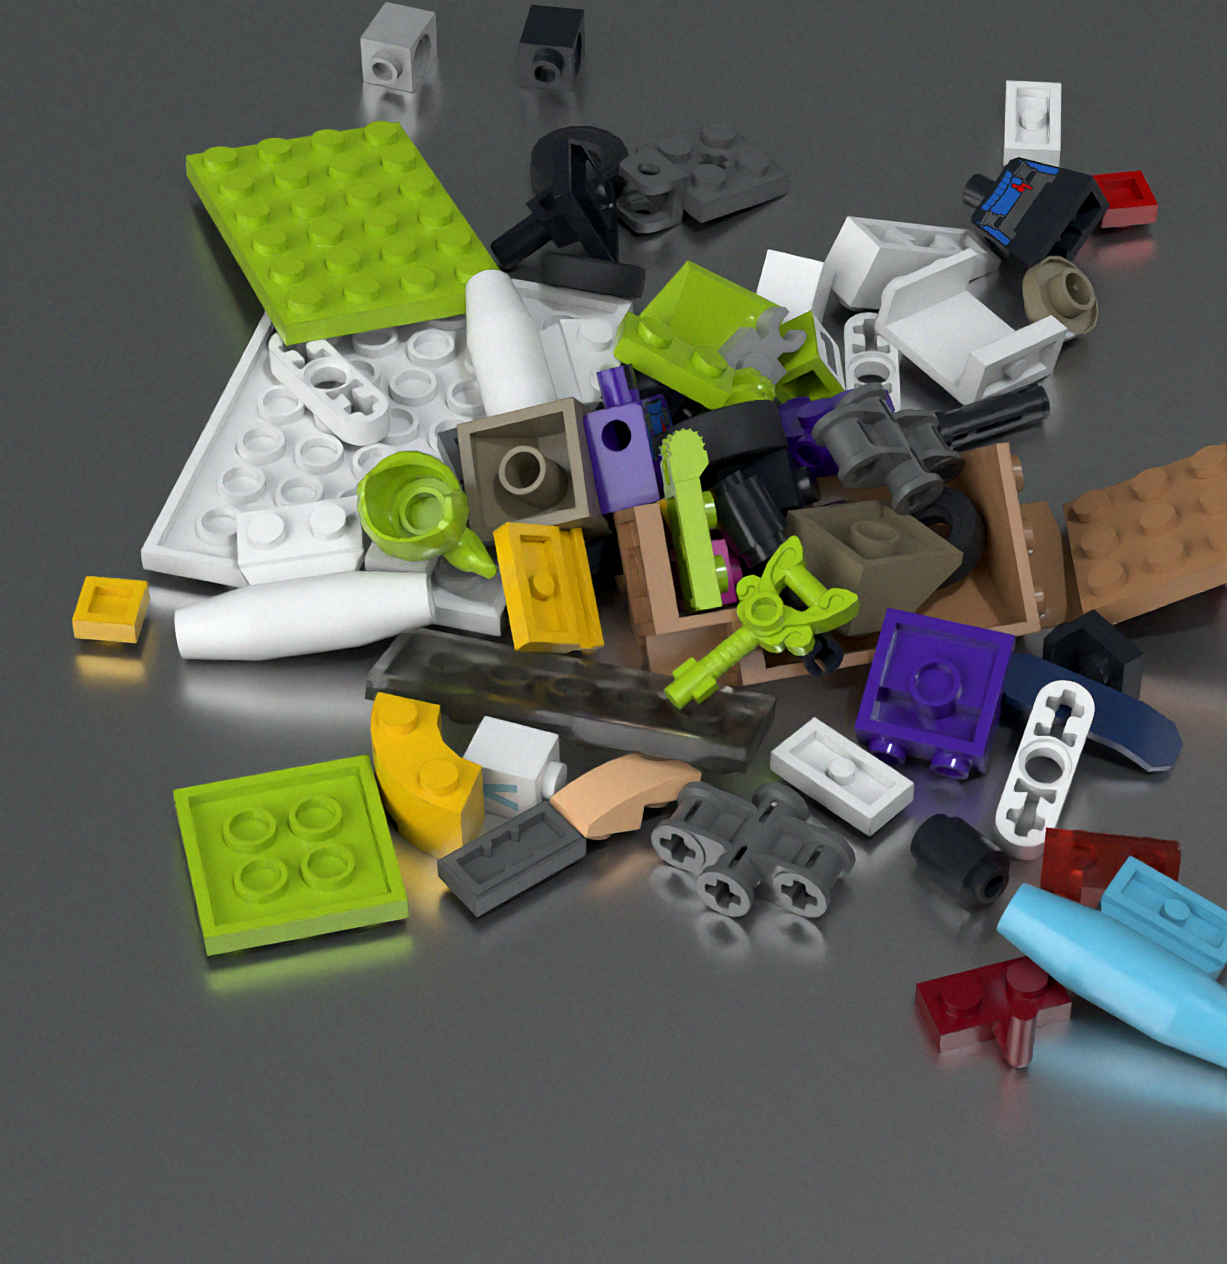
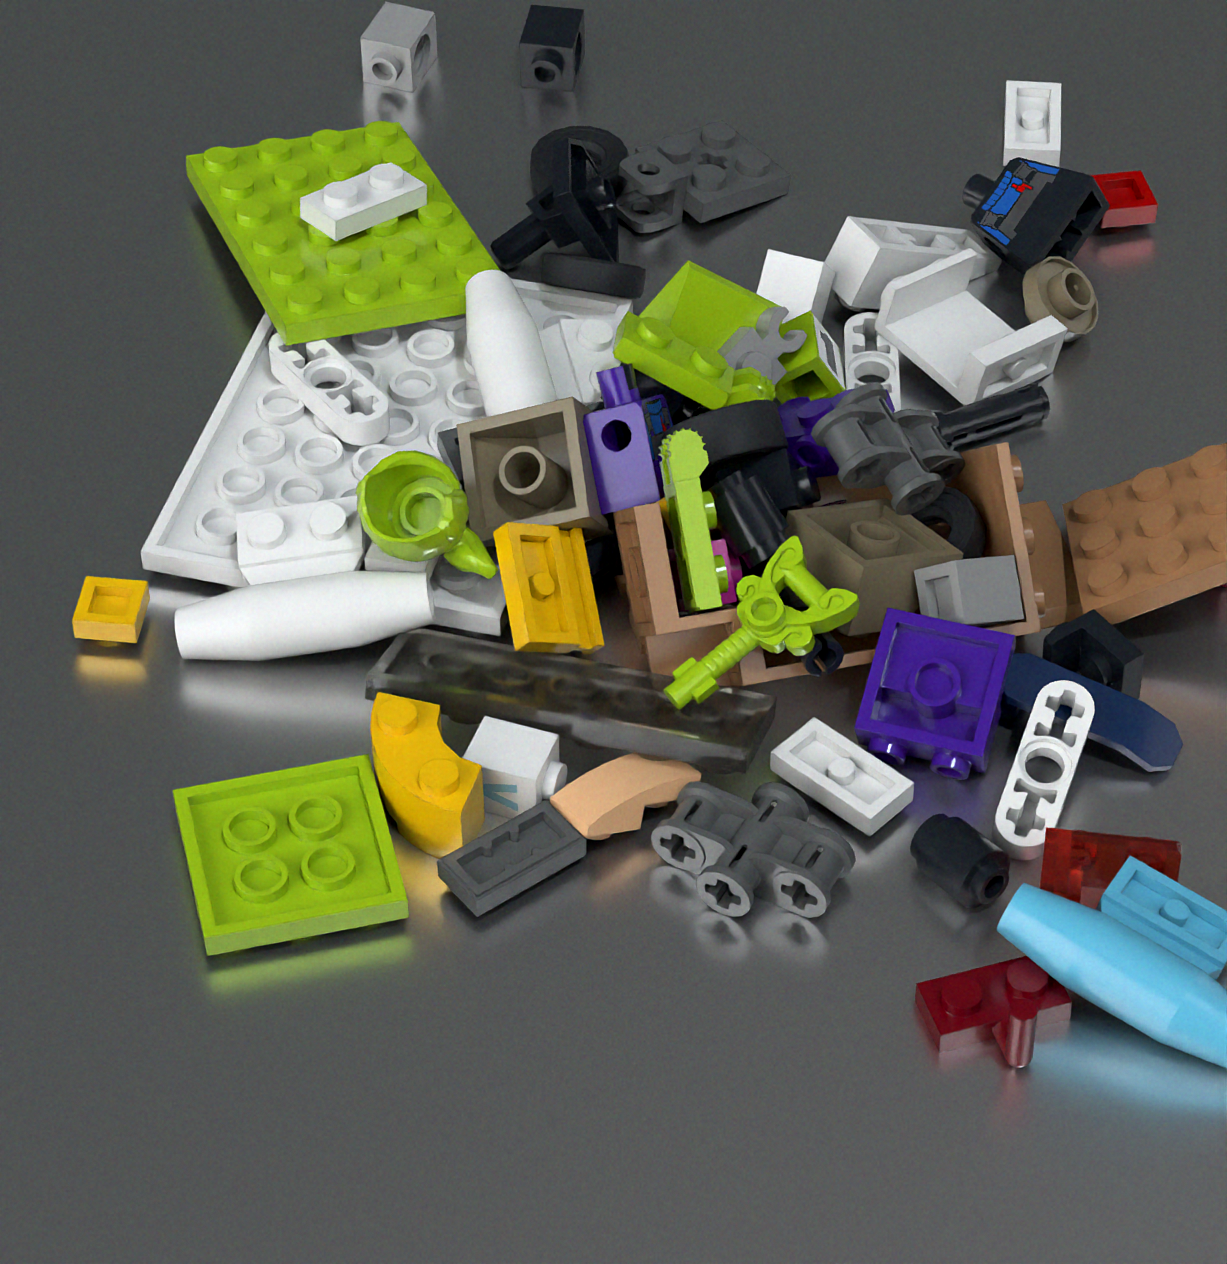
(363, 201): none -> white plate
(971, 591): none -> light grey brick

